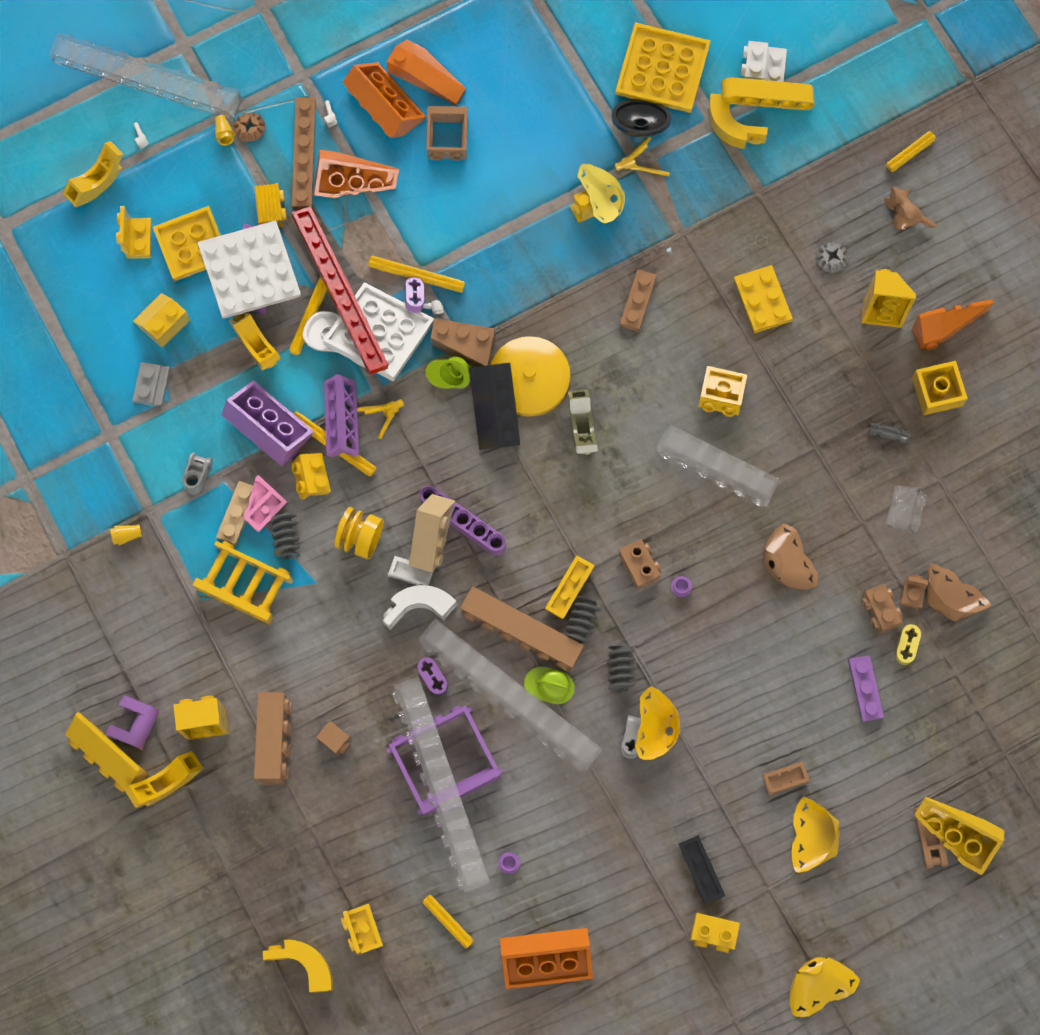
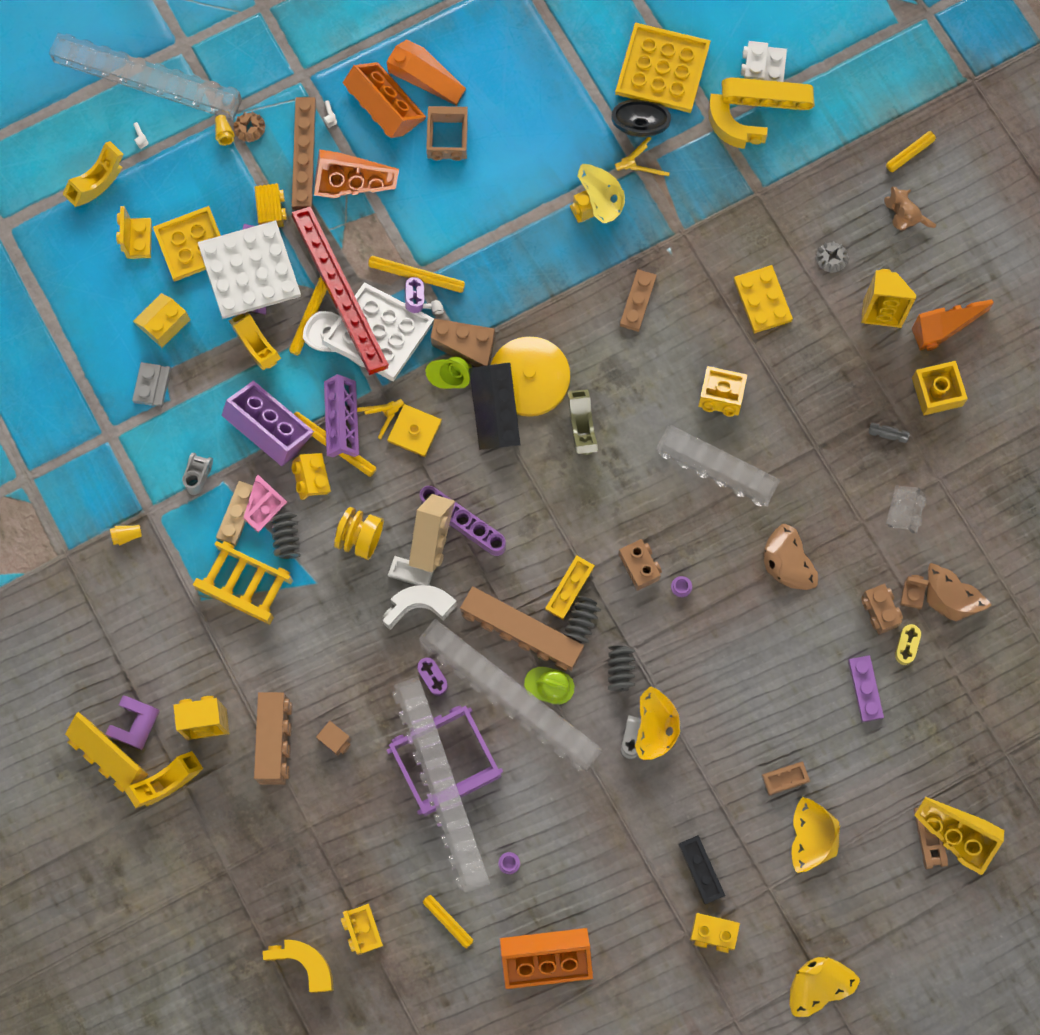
(414, 430): none -> yellow plate

